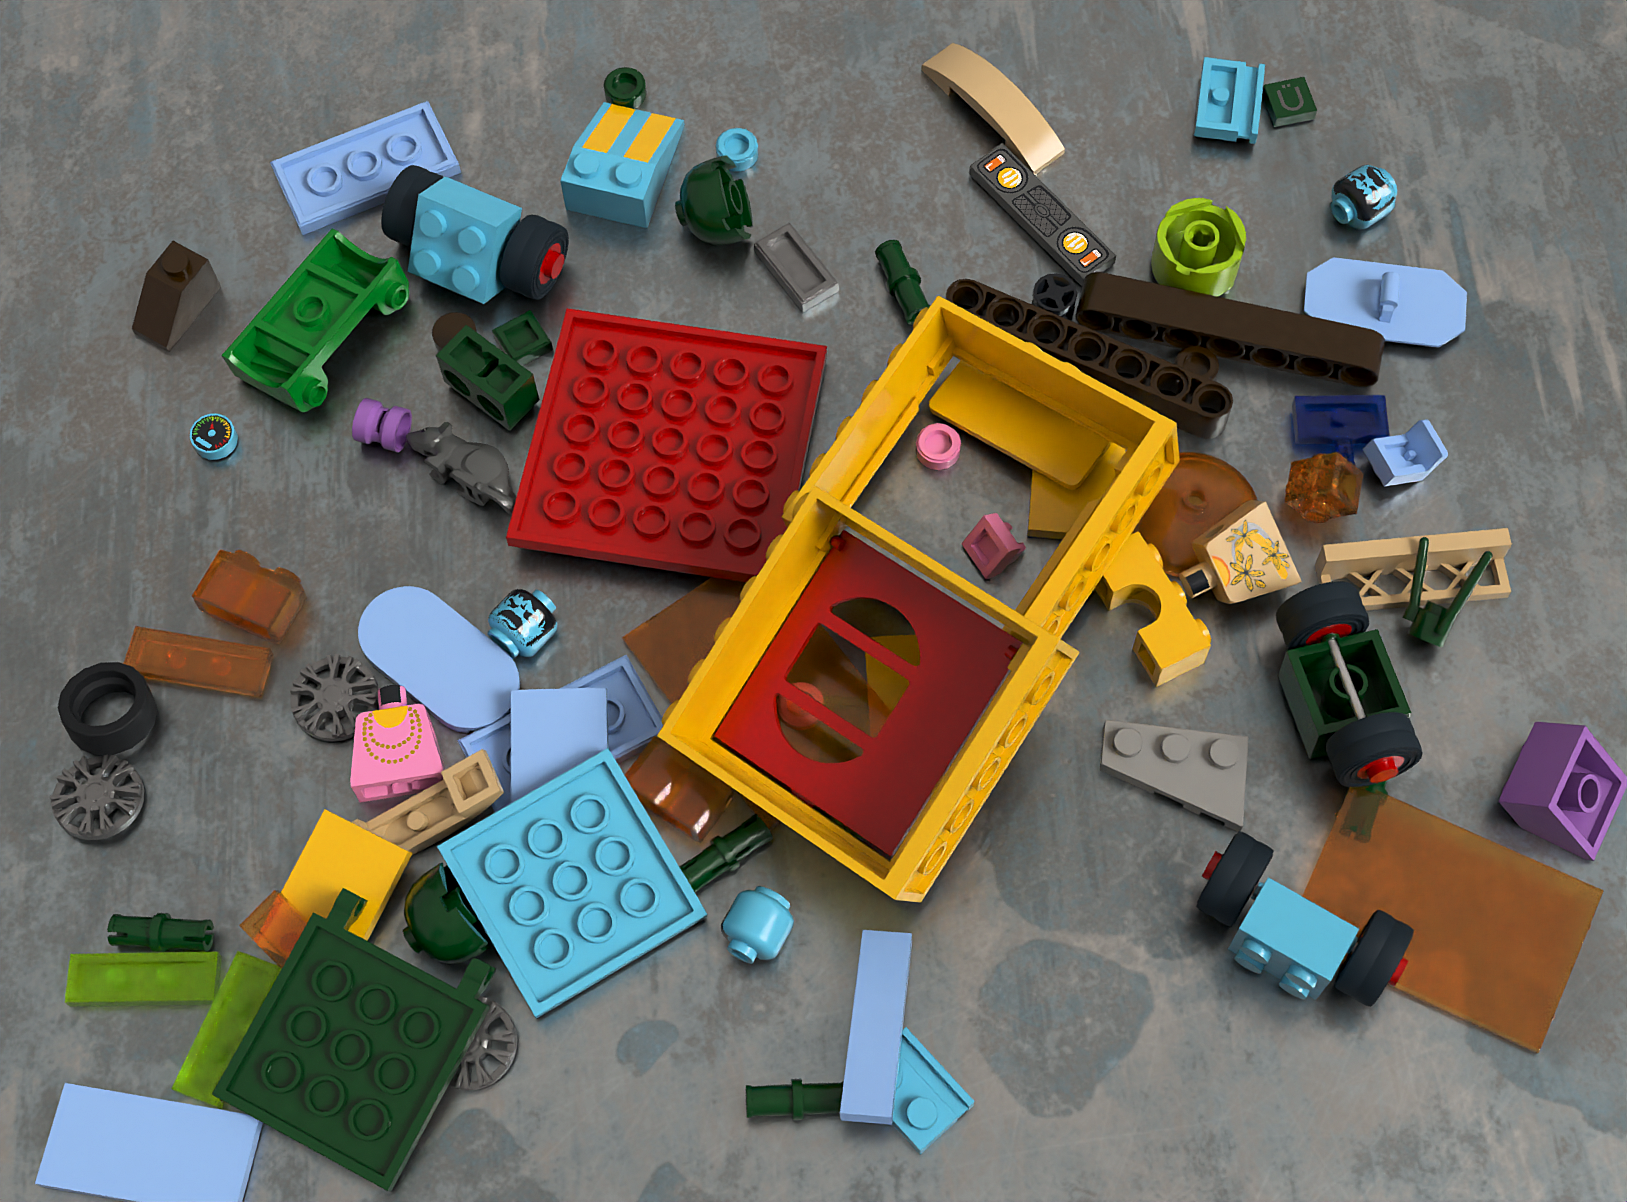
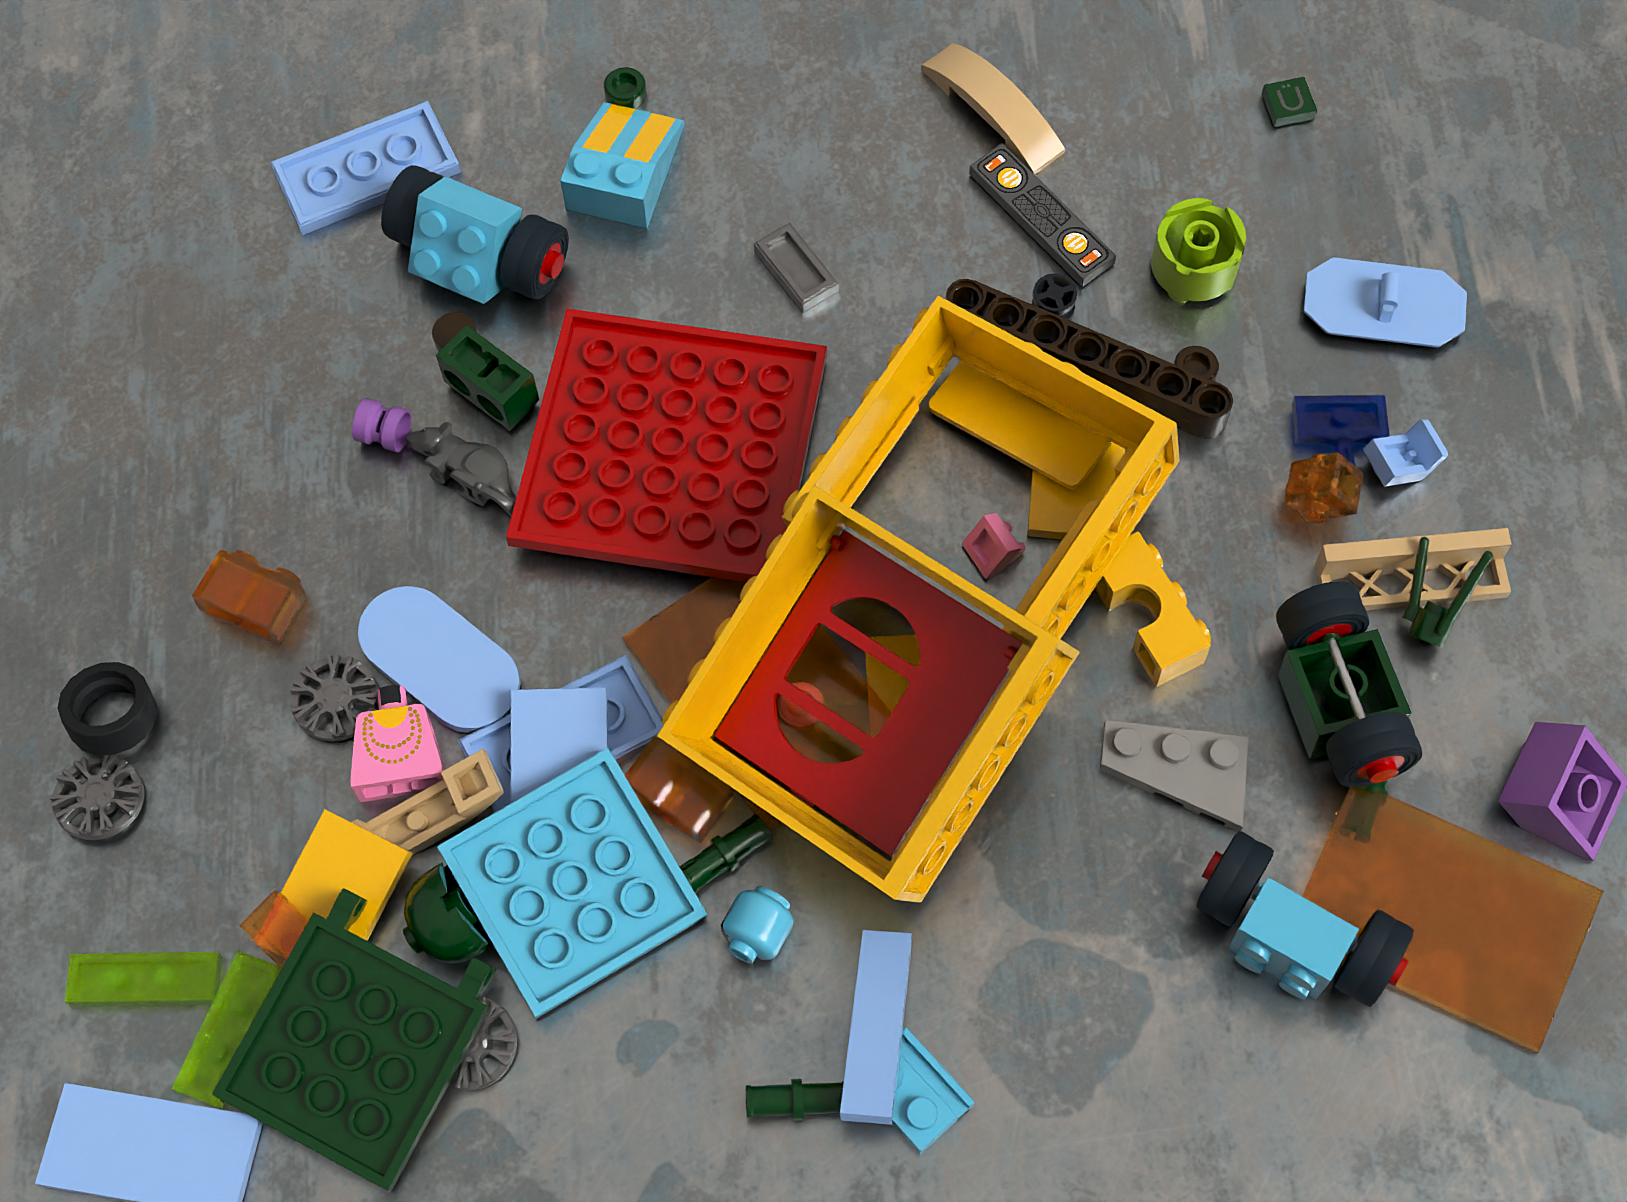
(160, 932): dark green pin -> none
(174, 295): dark brown slope -> none
(199, 661): clear orange tile -> none
(213, 436): tile -> none
(312, 317): green piece -> none
(522, 622): medium azure head -> none
(523, 338): dark green tile -> none
(714, 203): dark green cylinder -> none
(739, 146): medium azure tile -> none
(901, 279): dark green pin -> none
(938, 446): bright pink tile -> none
(1175, 523): clear orange dish -> none
(1229, 100): medium azure plate -> none
(1231, 329): dark brown beam -> none
(1241, 557): tan torso -> none
(1363, 196): head -> none

